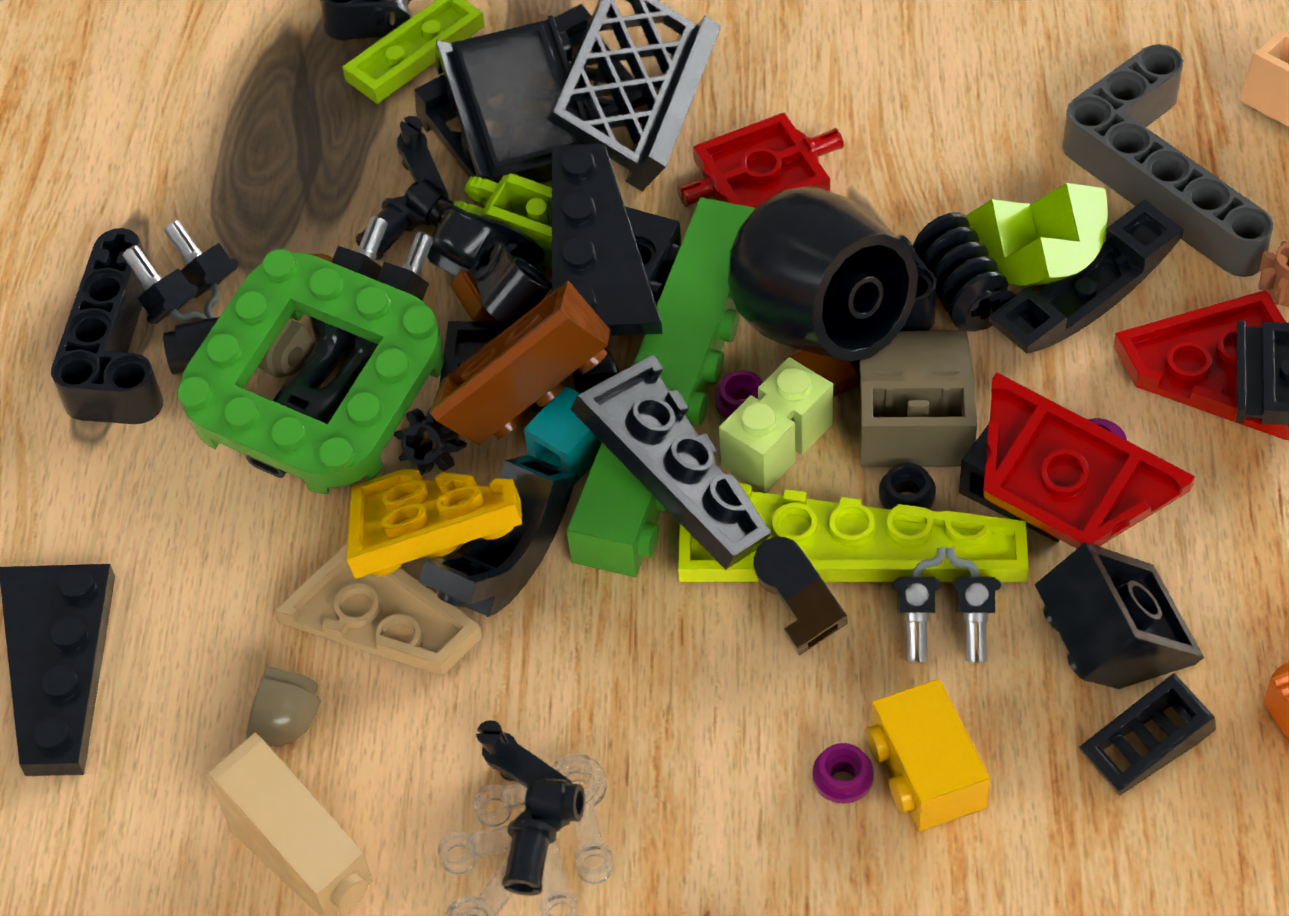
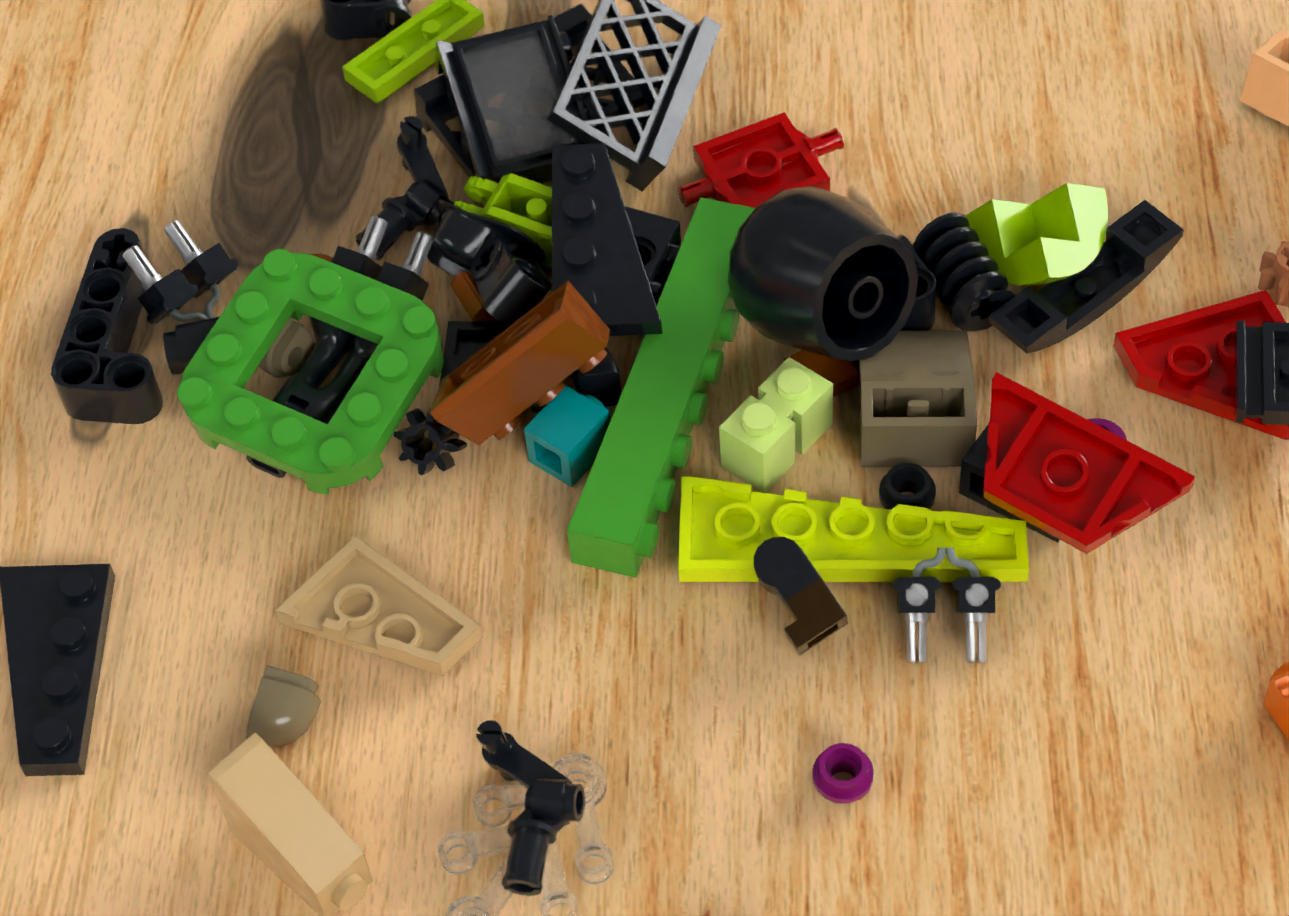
(412, 518): yellow plate -> none
(493, 572): black arch -> none
(660, 447): wing -> none
(733, 387): magenta plate -> none
(928, 755): yellow brick -> none
(1111, 142): dark grey beam -> none
(1115, 618): black slope -> none
(1167, 694): black slope -> none

